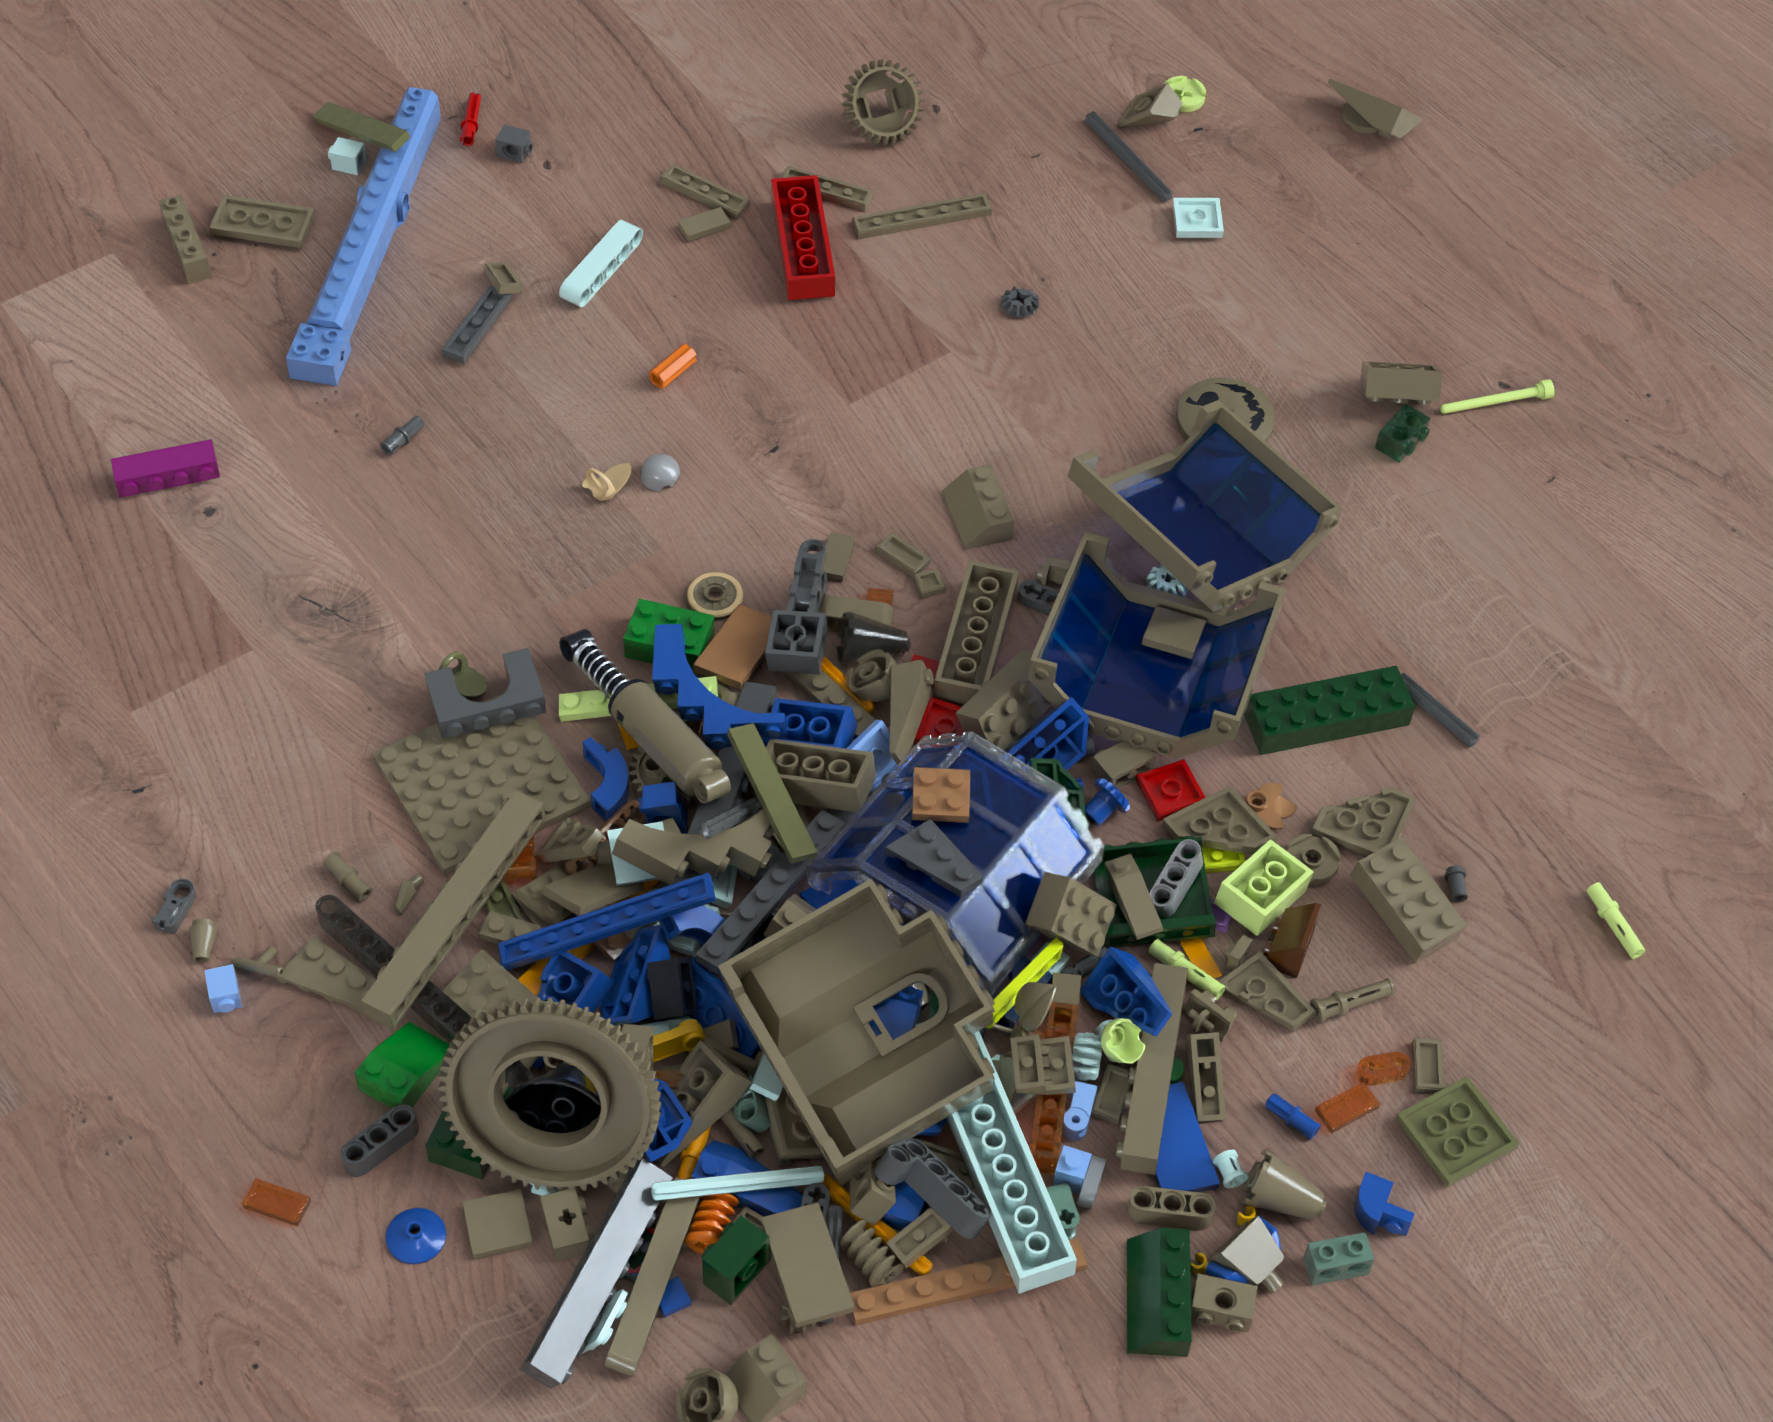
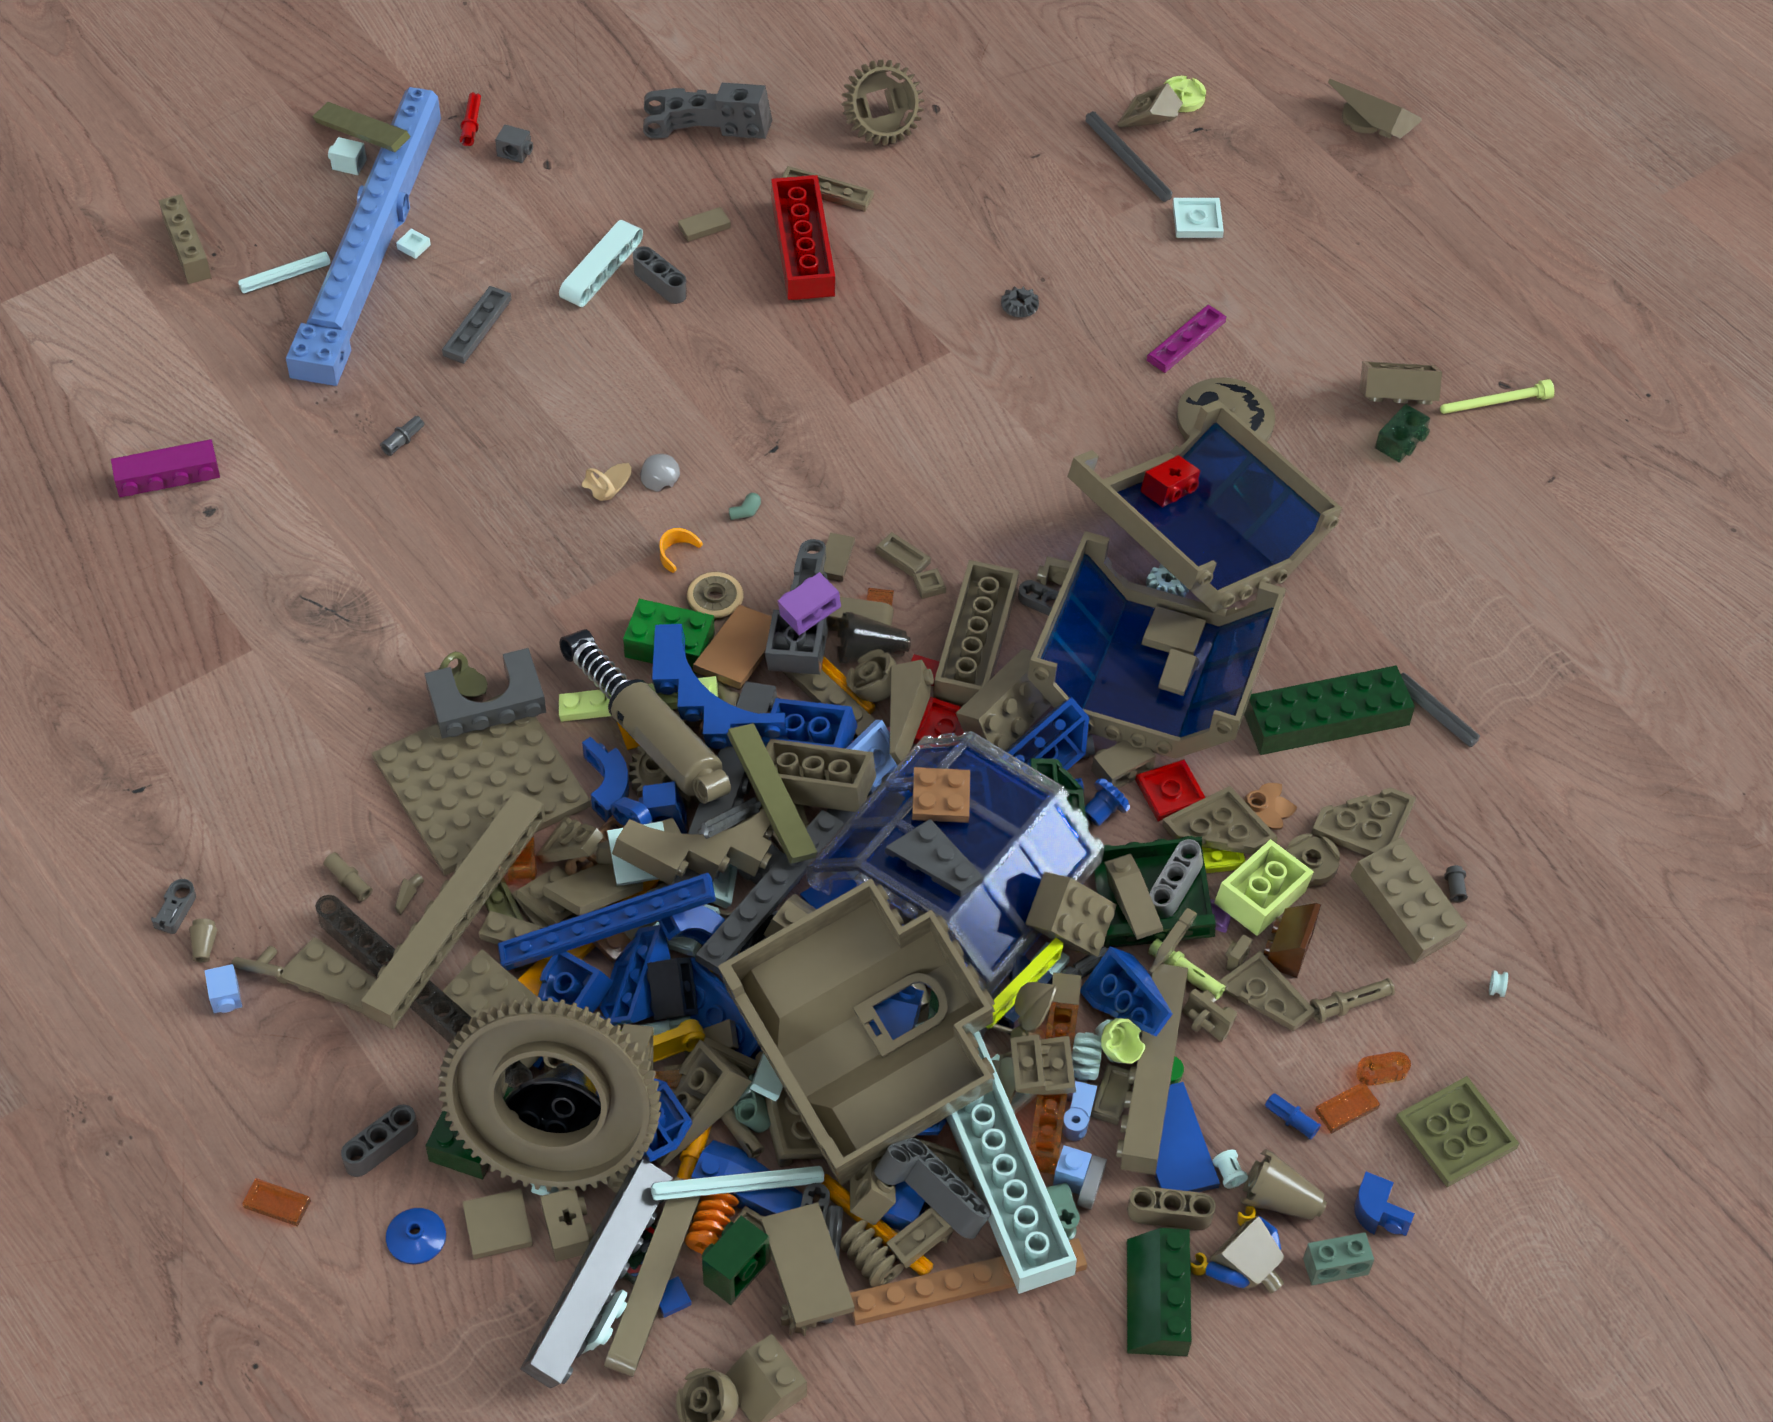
(262, 221): dark tan plate -> none
(284, 272): none -> light aqua axle
(402, 1066): green slope -> none
(413, 243): none -> light aqua plate
(503, 278): dark tan tile -> none
(630, 809): none -> blue beam
(659, 274): none -> dark grey beam
(672, 366): orange axle -> none
(672, 537): none -> light orange helmet
(705, 191): dark tan tile -> none
(736, 109): none -> dark grey brick
(747, 509): none -> sand green arm
(809, 603): none -> medium lavender brick
(921, 216): dark tan tile -> none
(979, 508): dark tan slope -> none
(1170, 481): none -> red brick
(1173, 938): none -> dark tan piece
(1178, 671): none -> dark tan slope
(1186, 338): none -> magenta tile
(1200, 956): light orange sticker -> none
(1205, 1075): dark tan slope -> none
(1236, 1295): dark tan brick -> none
(1427, 1065): dark tan tile -> none
(1498, 983): none -> light aqua bush
(1609, 911): yellowish green pin -> none

